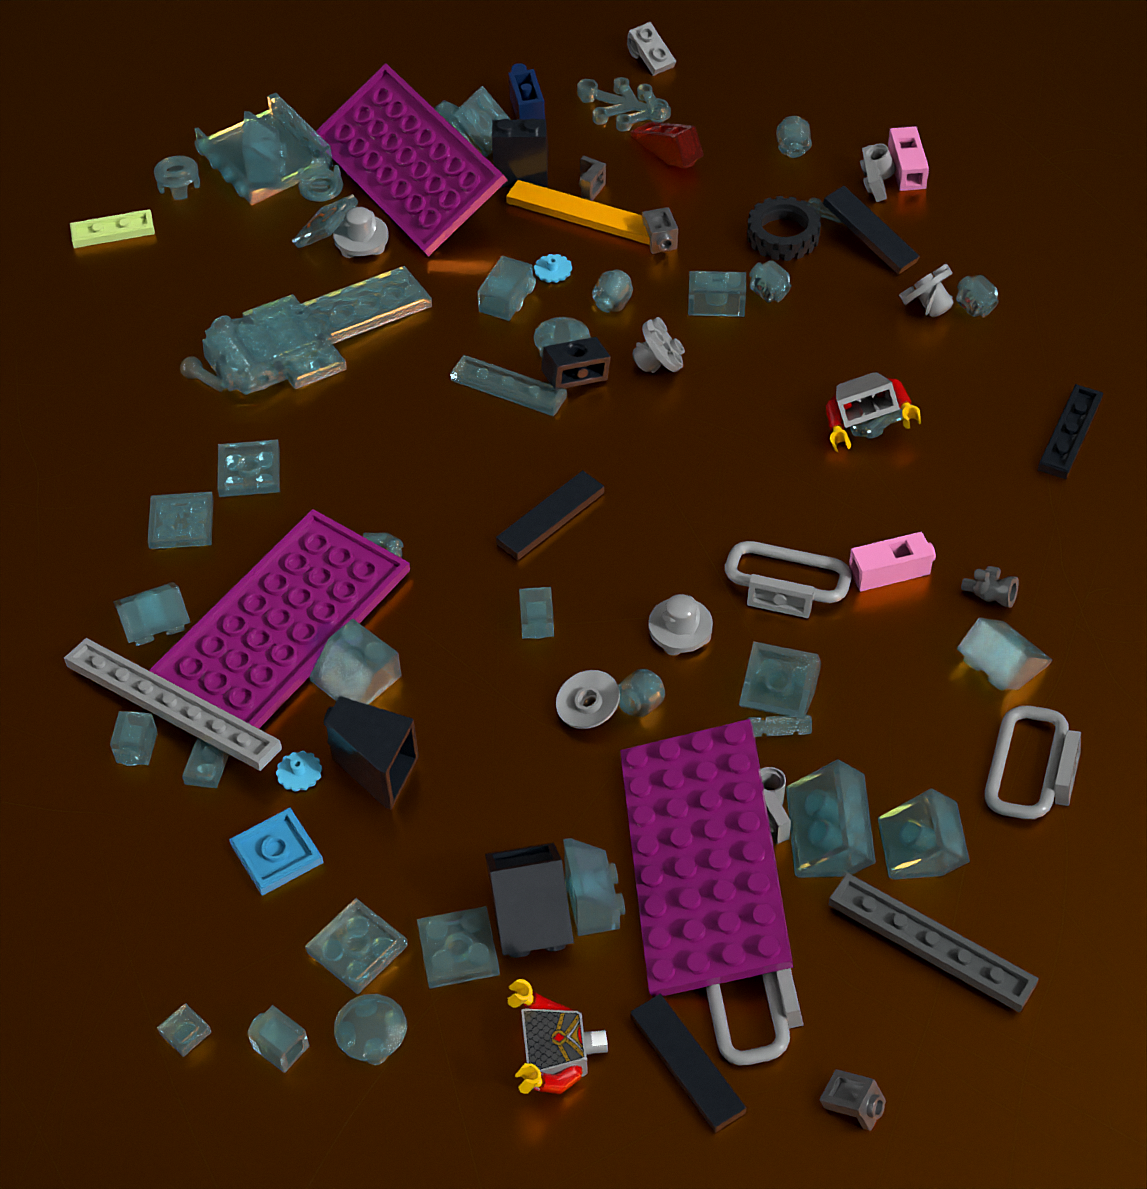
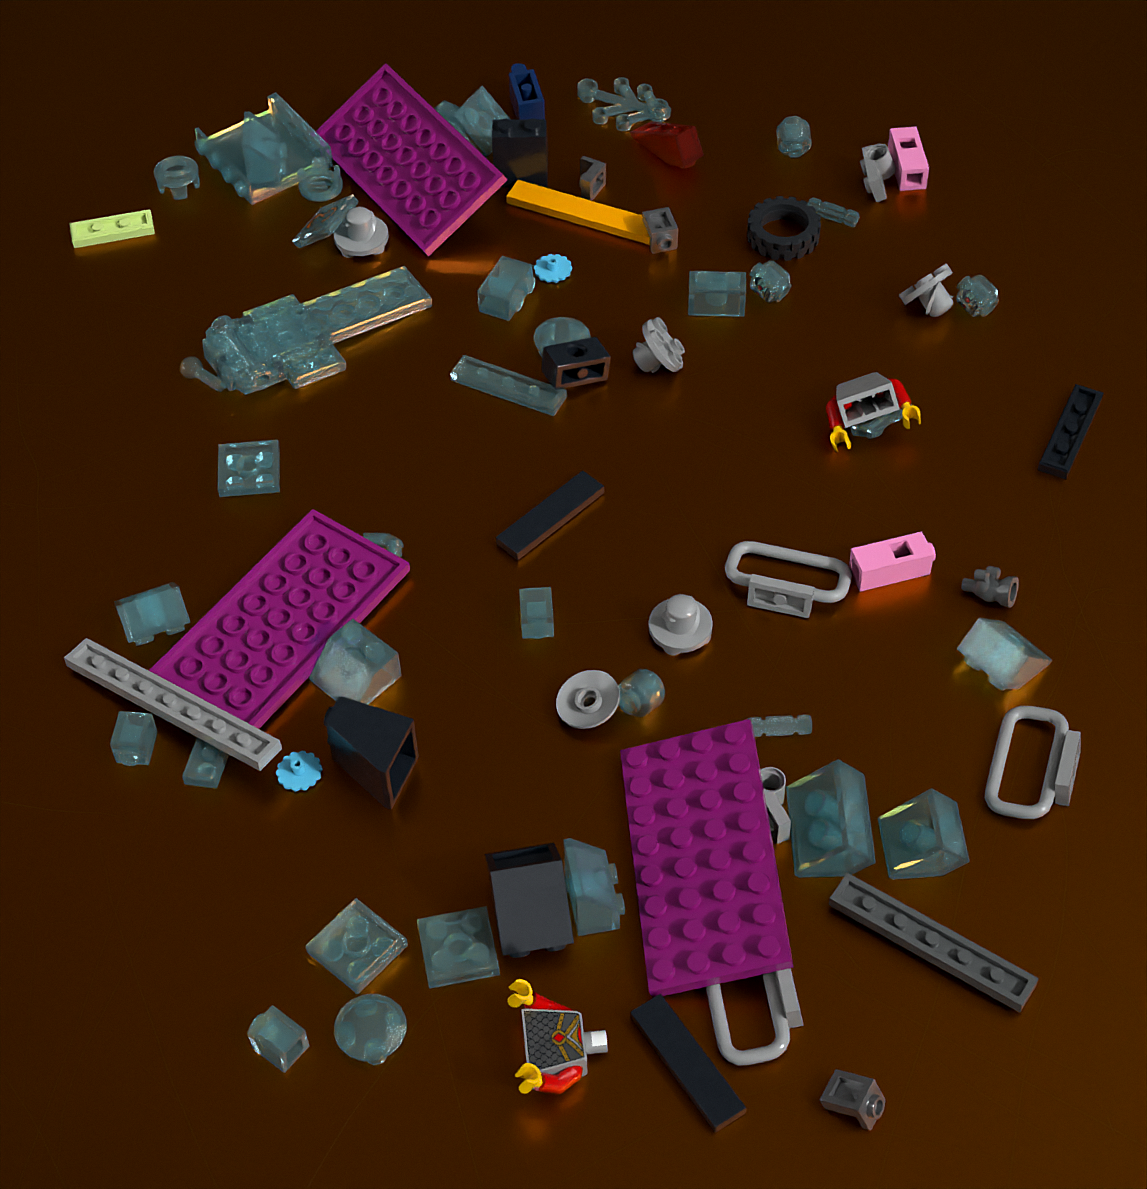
(180, 520): clear light blue tile -> none
(184, 1030): clear light blue plate -> none
(276, 851): dark azure tile -> none
(612, 290): clear light blue head -> none
(648, 45): light grey plate -> none
(780, 680): clear light blue slope -> none
(871, 230): black tile -> none

